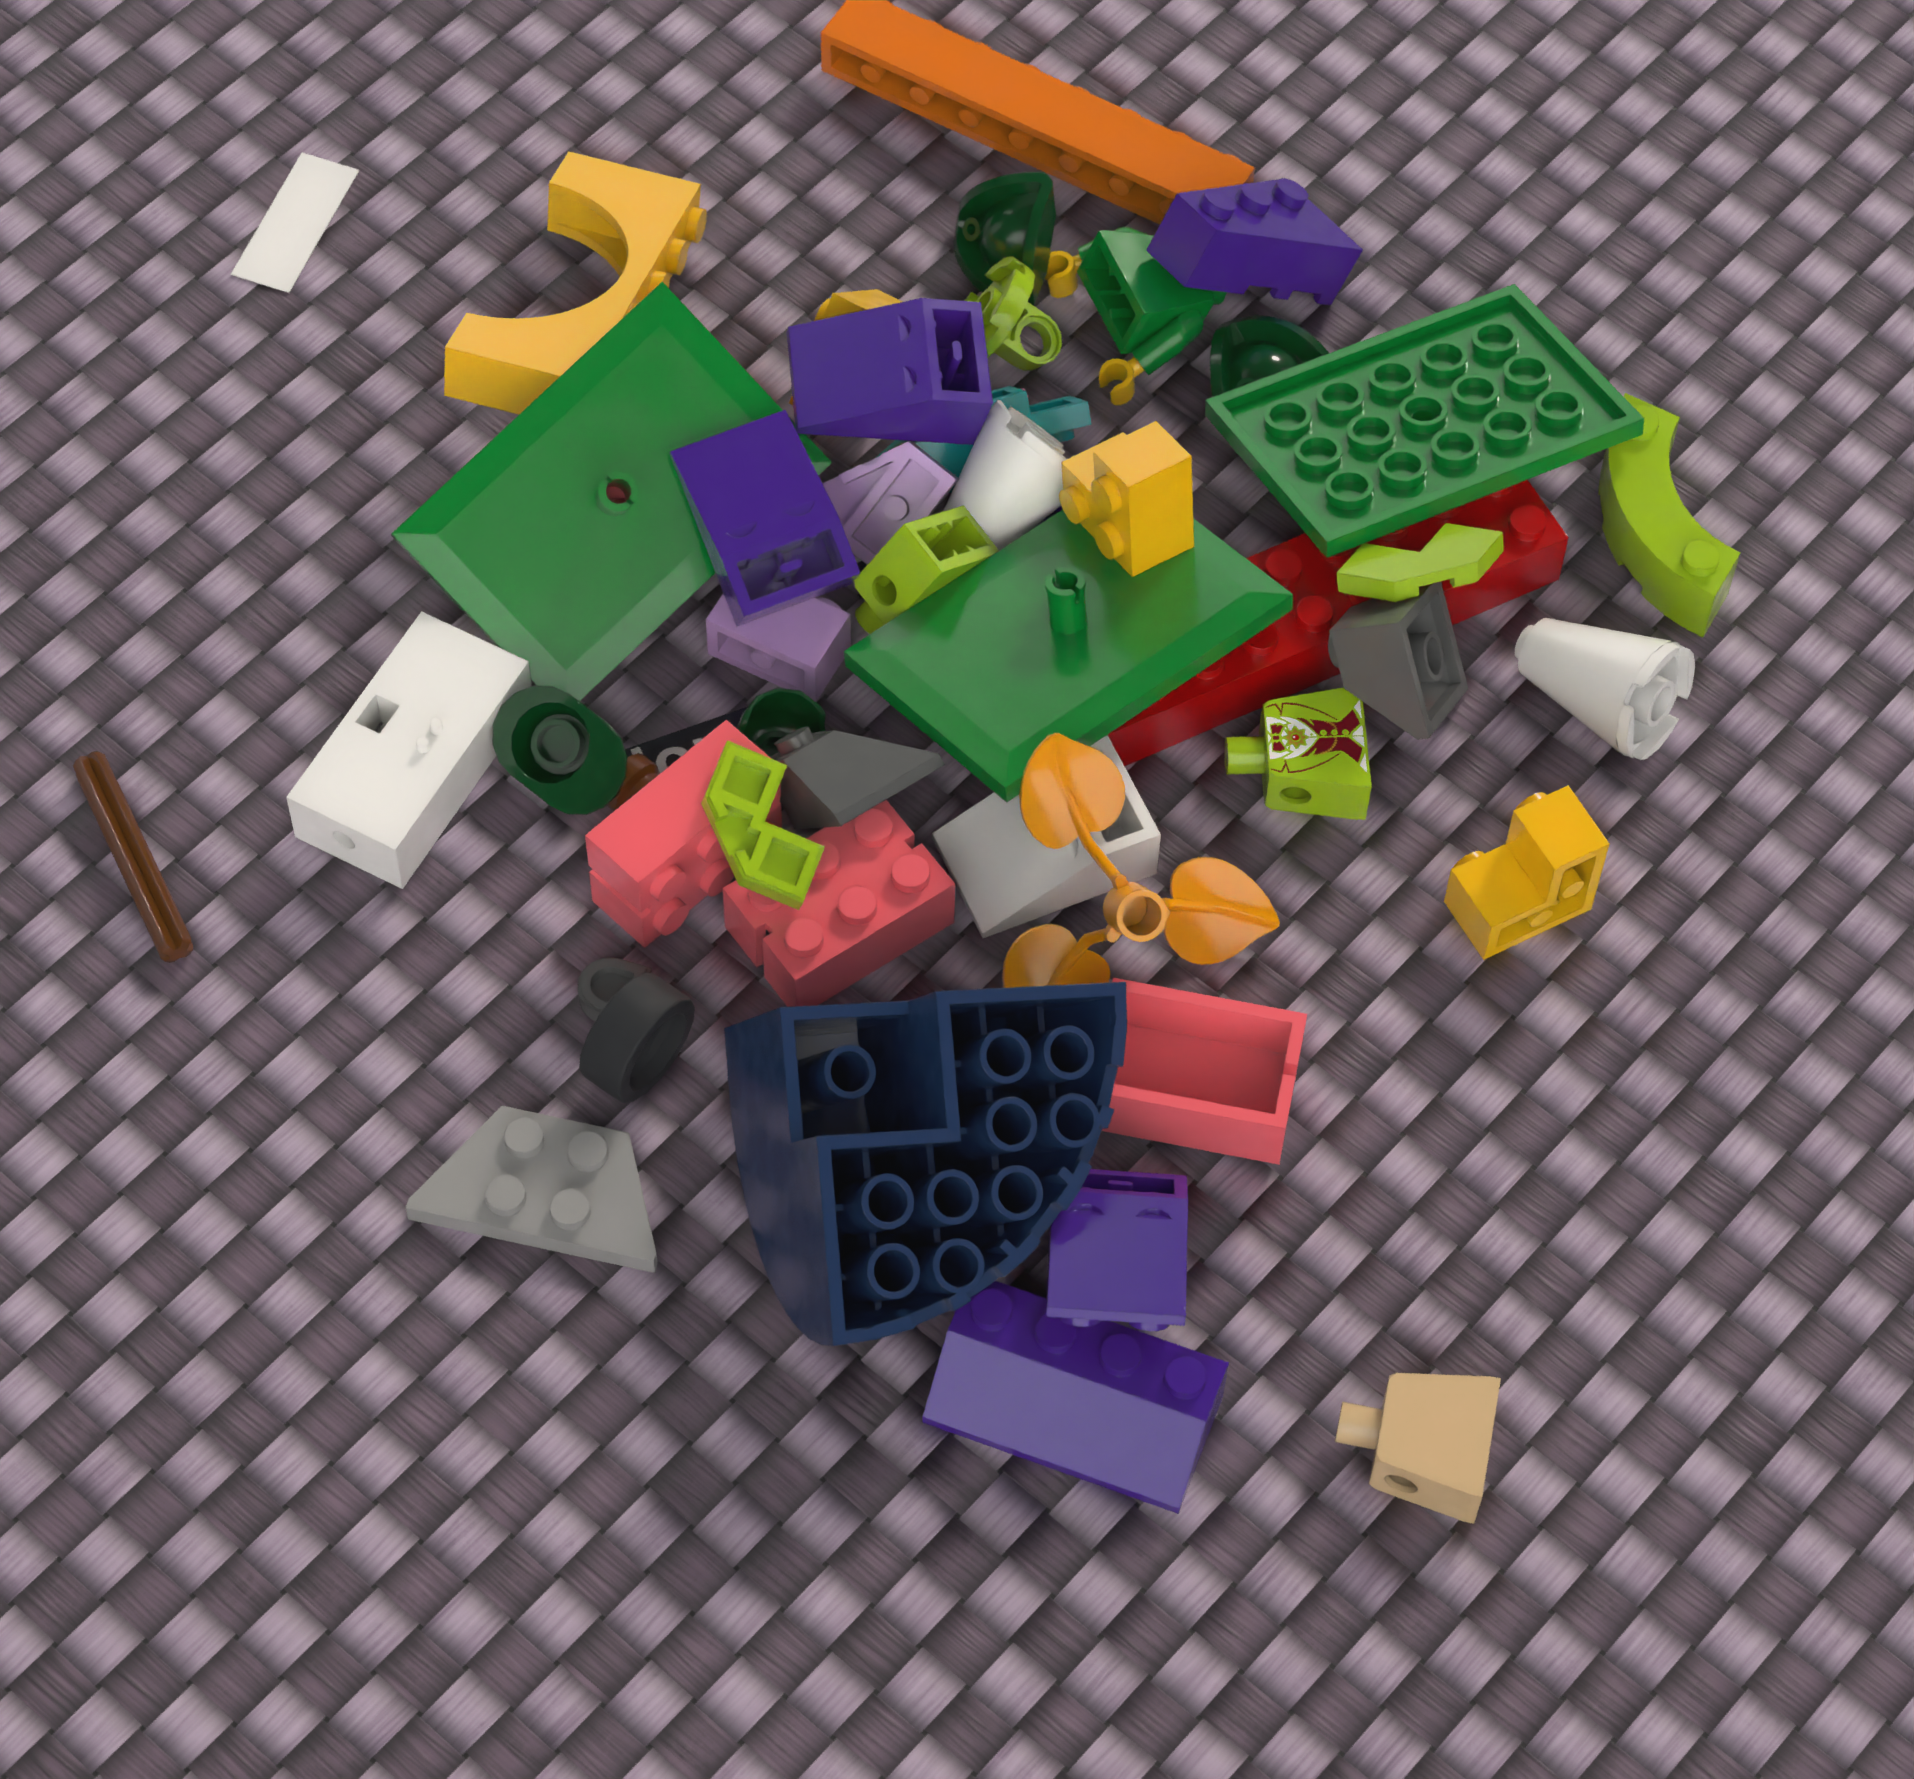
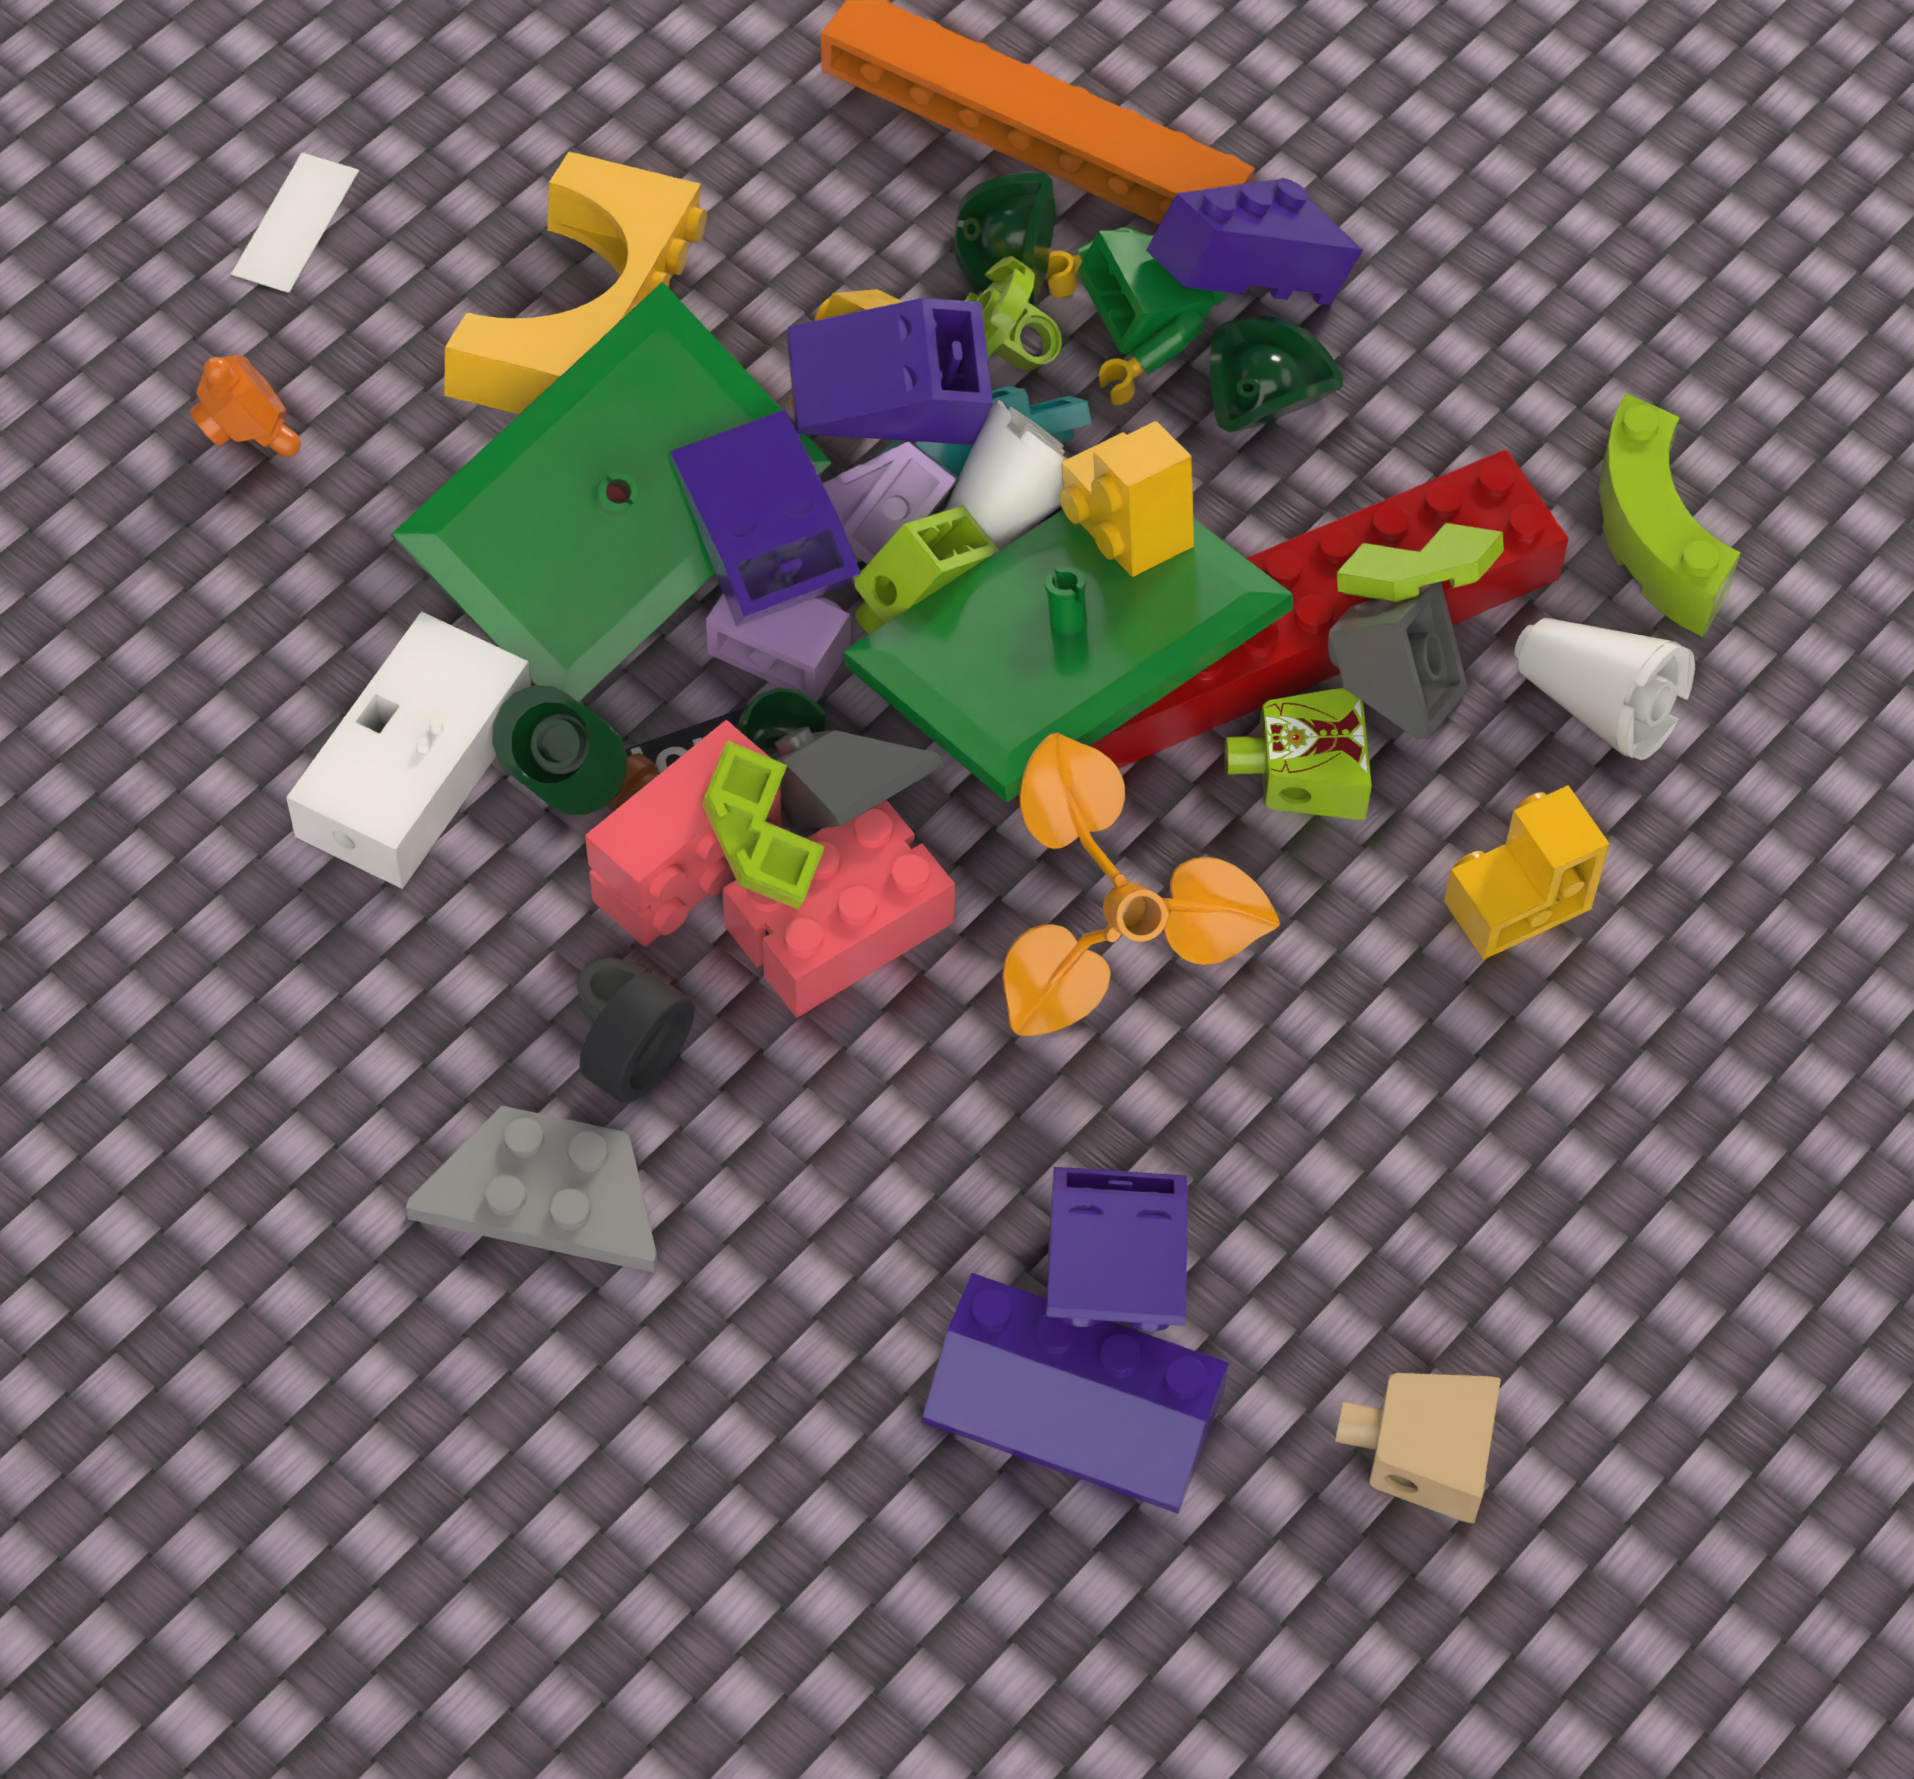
(133, 857): reddish brown axle -> none
(241, 406): none -> orange rock
(915, 1143): dark blue brick -> none
(1016, 879): white slope -> none
(1206, 1072): coral piece -> none
(1422, 419): green piece -> none

